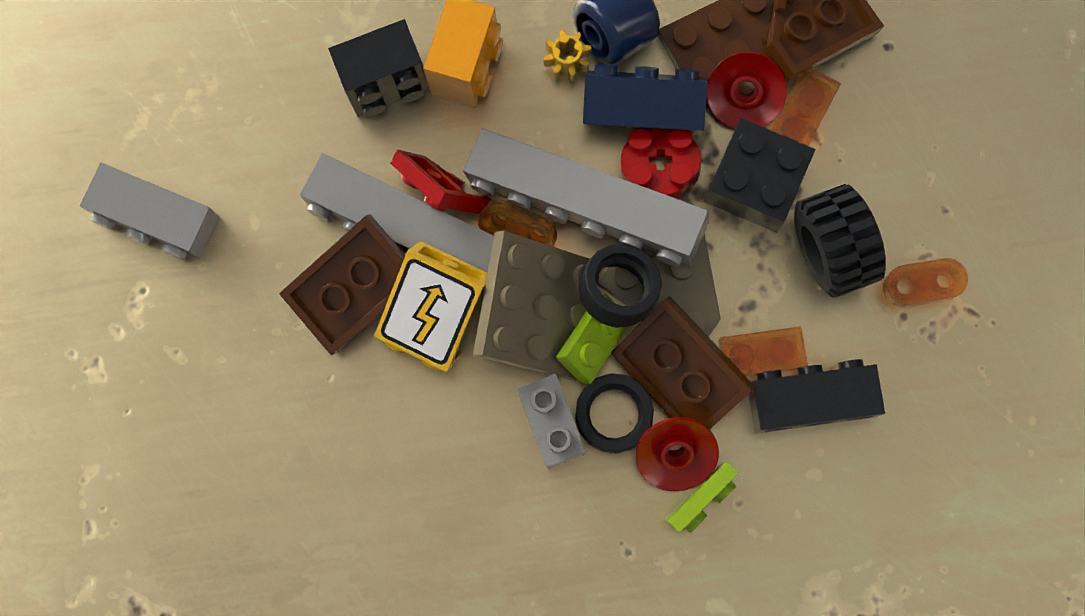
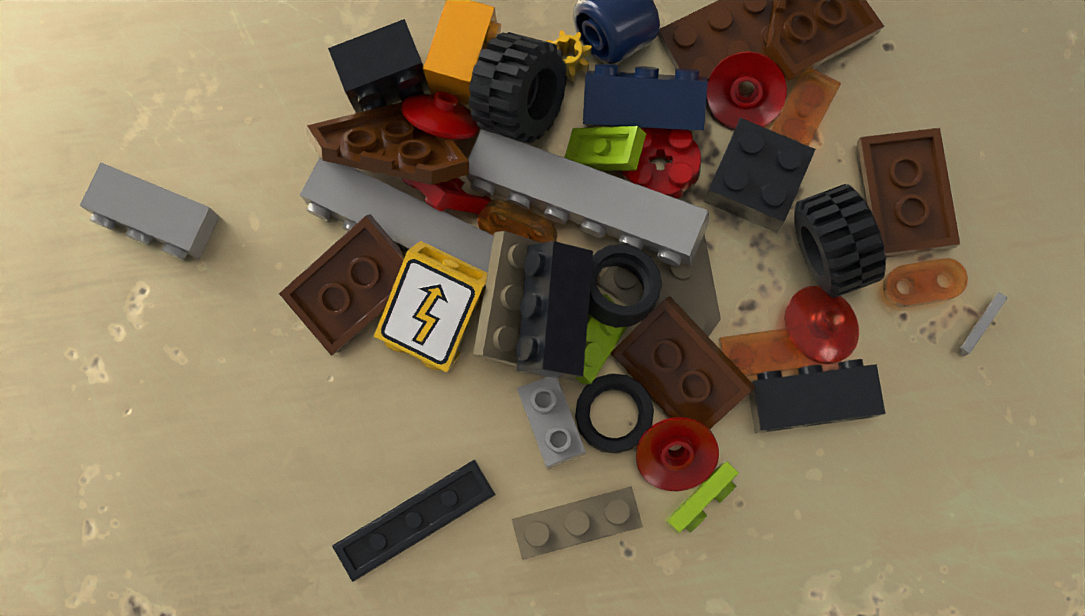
(388, 145): none -> reddish brown plate
(413, 520): none -> black tile
(440, 115): none -> red dish
(517, 87): none -> black tyre
(554, 310): none -> black brick
(577, 522): none -> dark tan plate
(606, 147): none -> lime plate
(813, 333): none -> clear red dish
(909, 190): none -> reddish brown plate
(982, 324): none -> light grey piece

